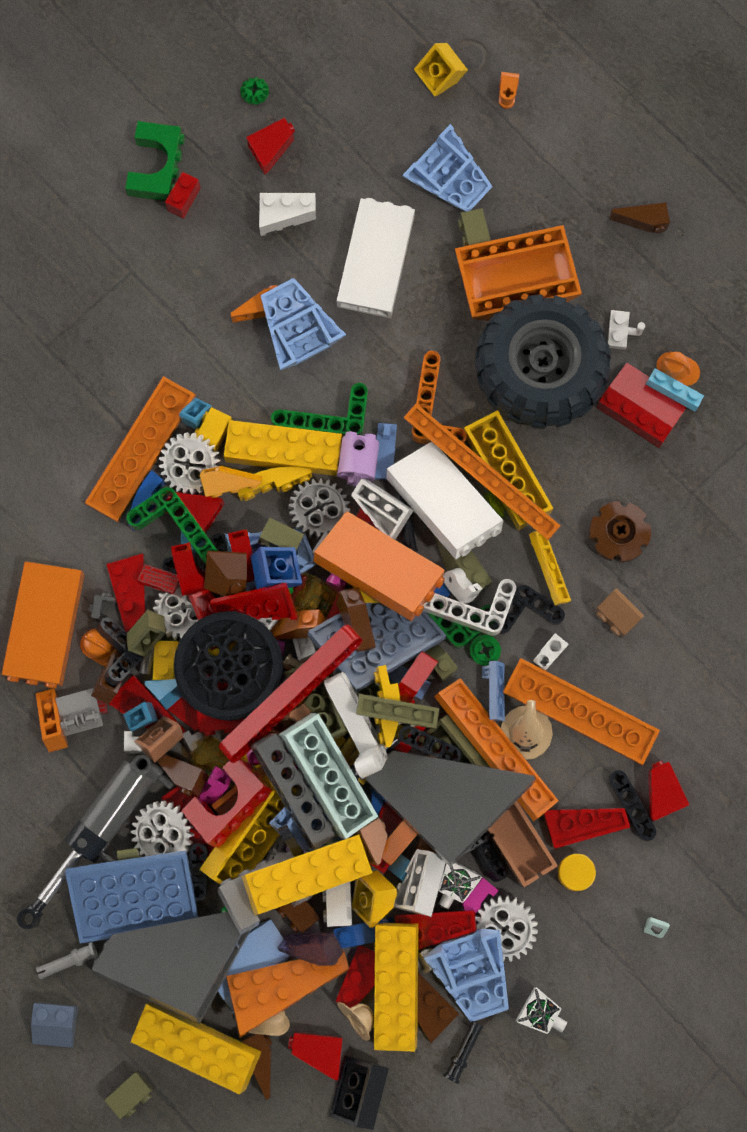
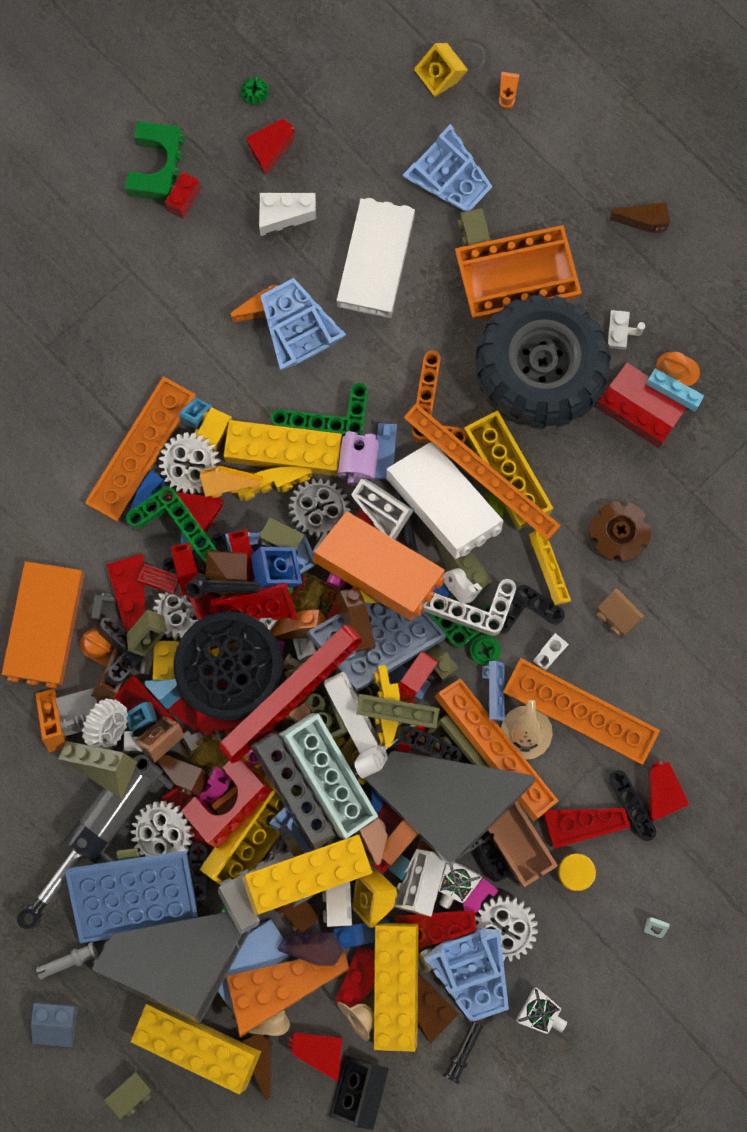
(103, 766): none -> olive wedge
(105, 724): none -> white gear
(202, 585): none -> black axle

